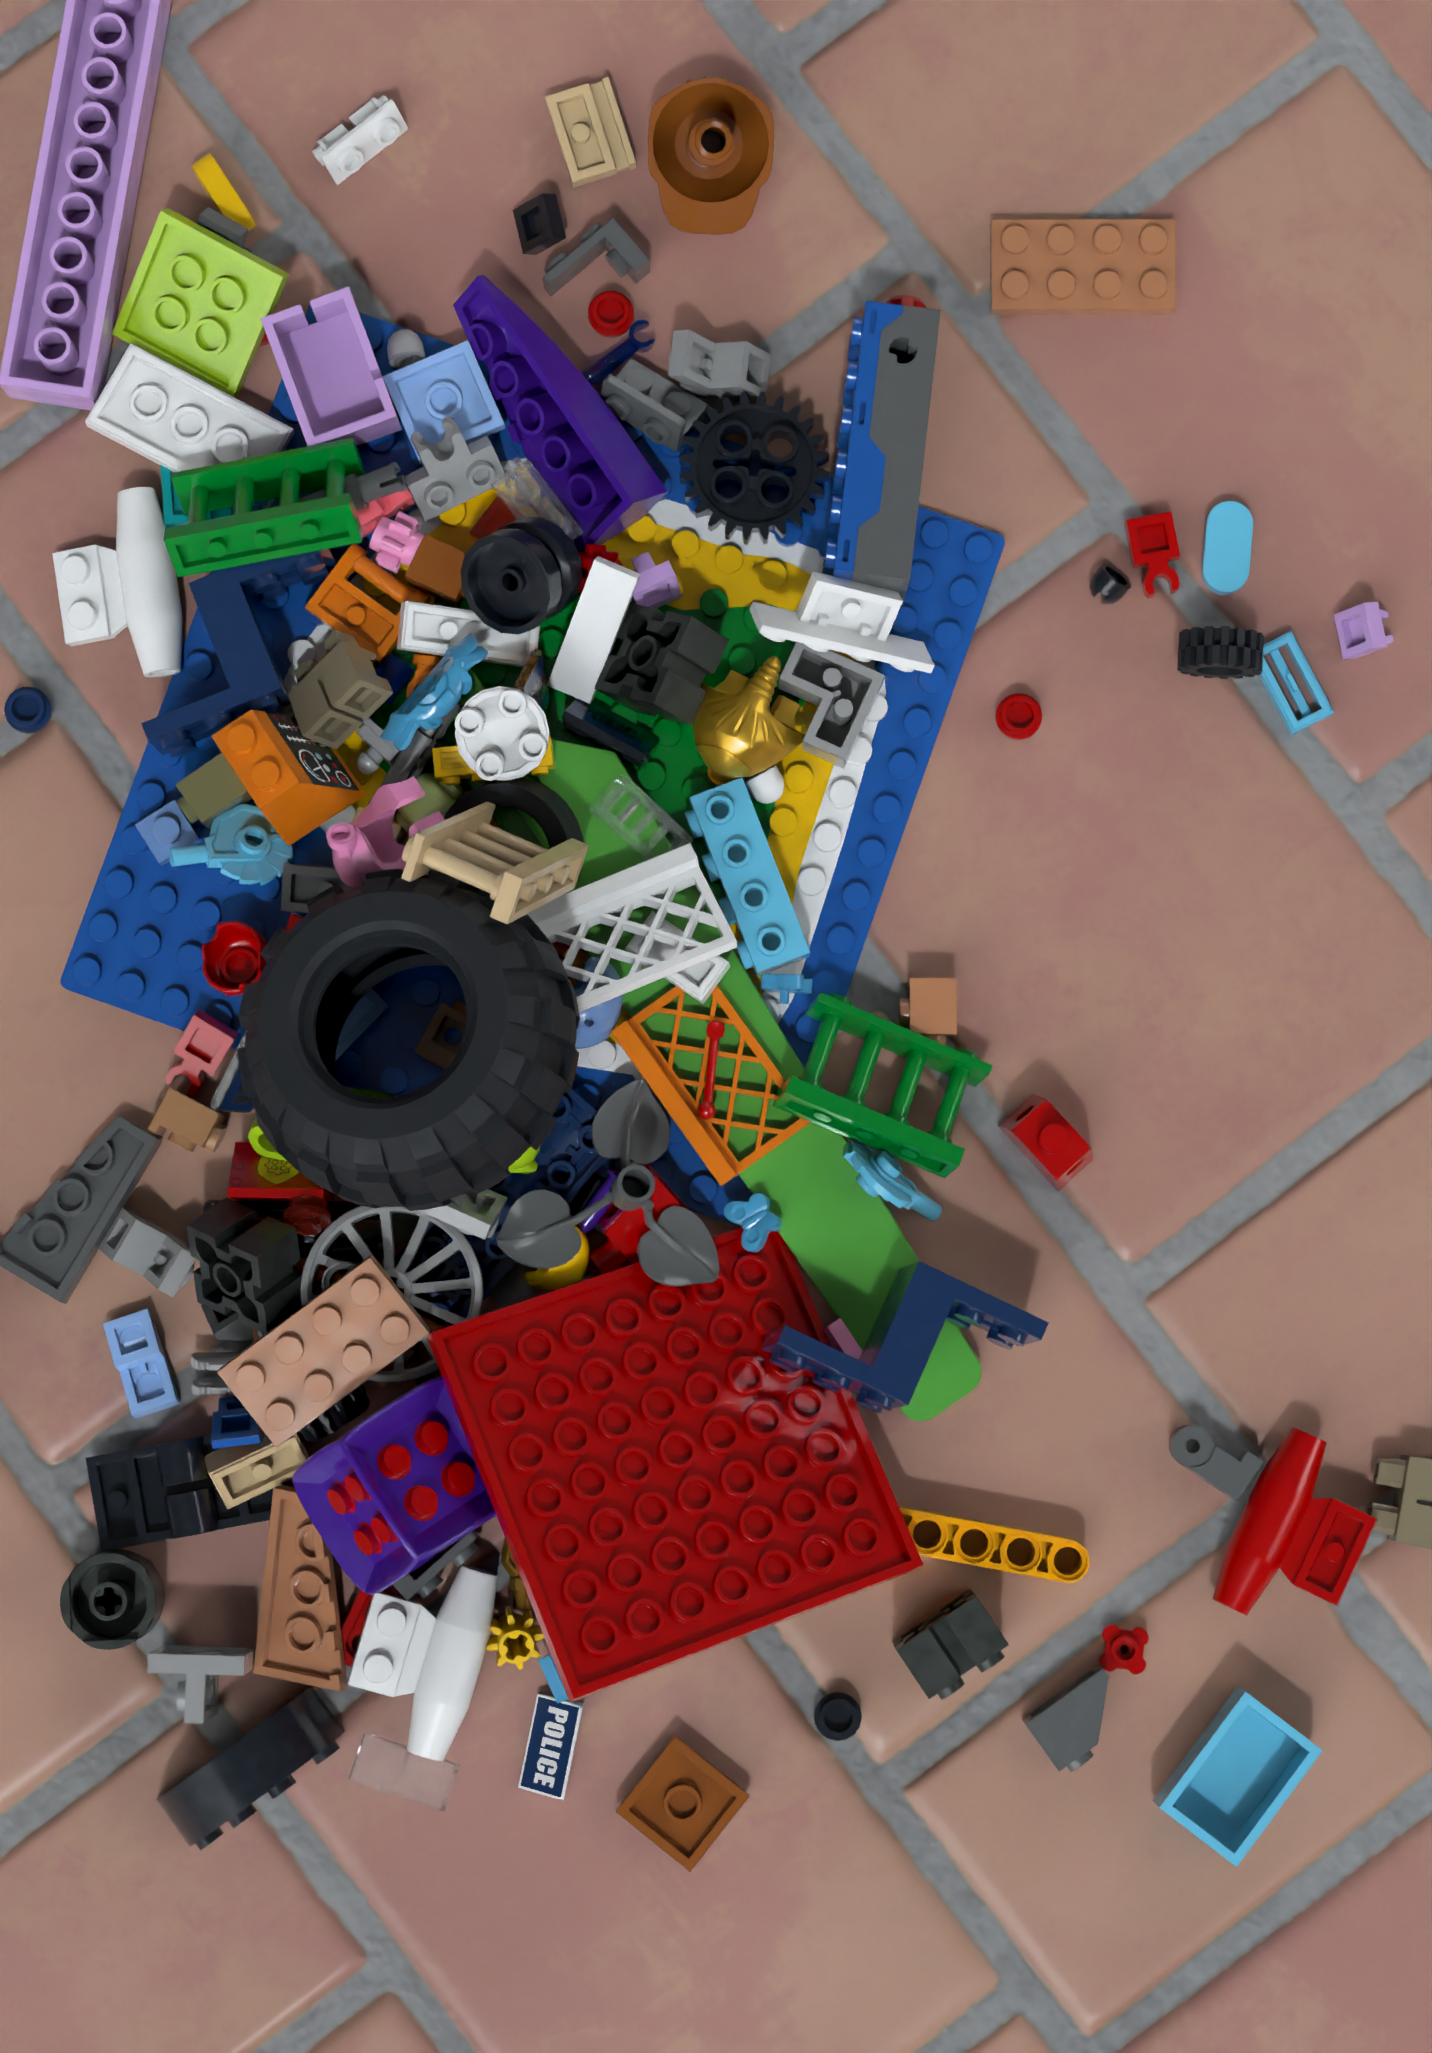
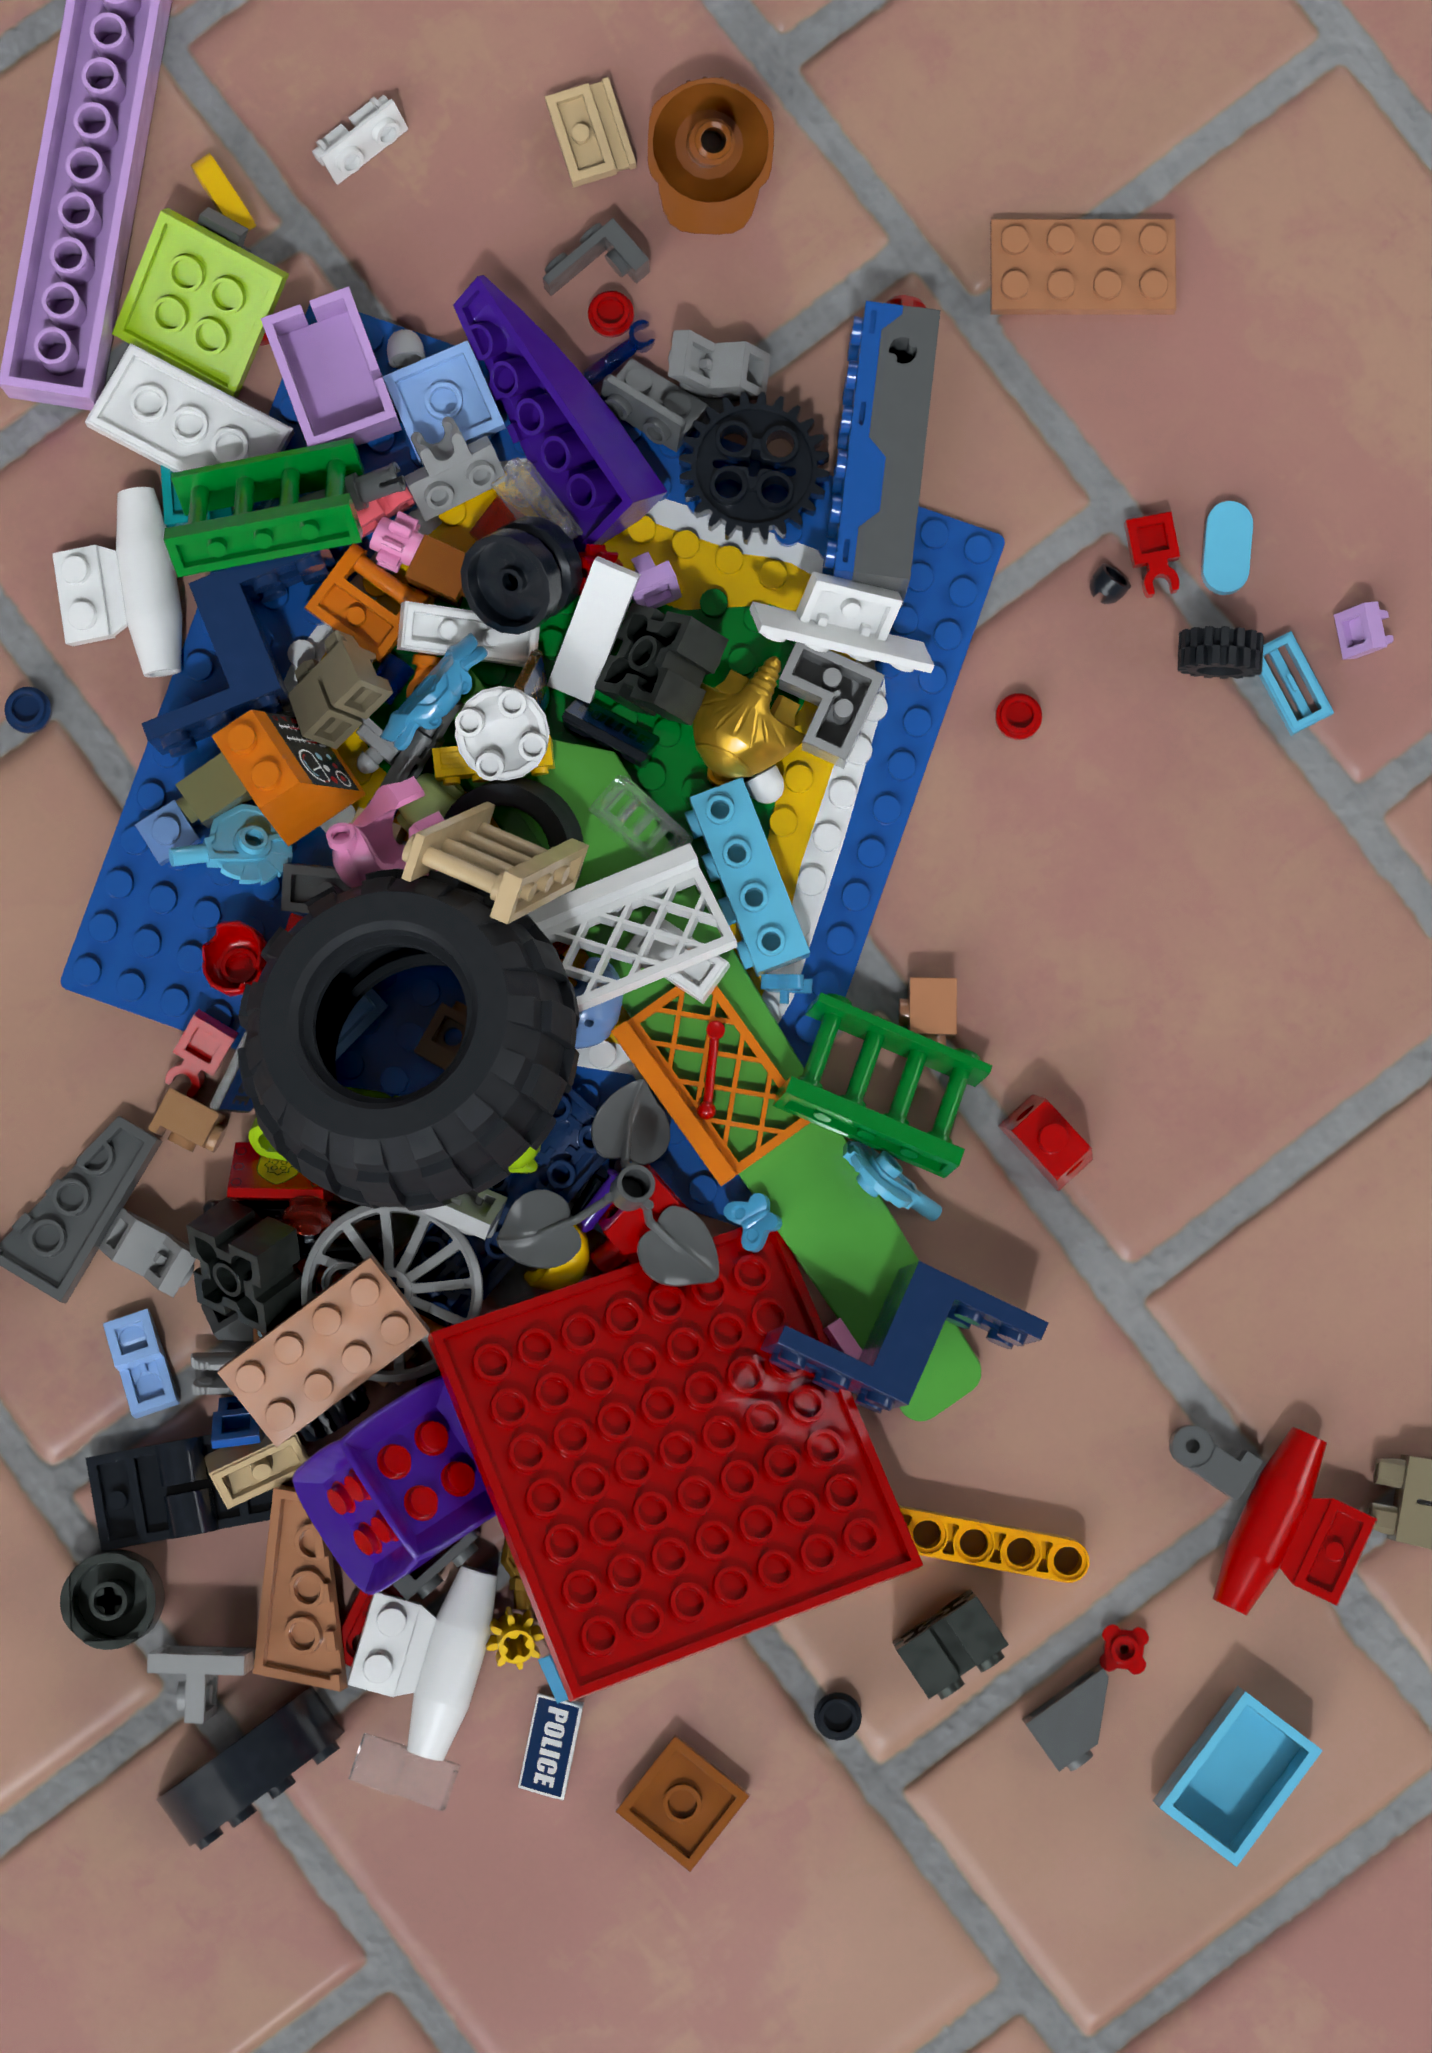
(539, 224): black plate -> none

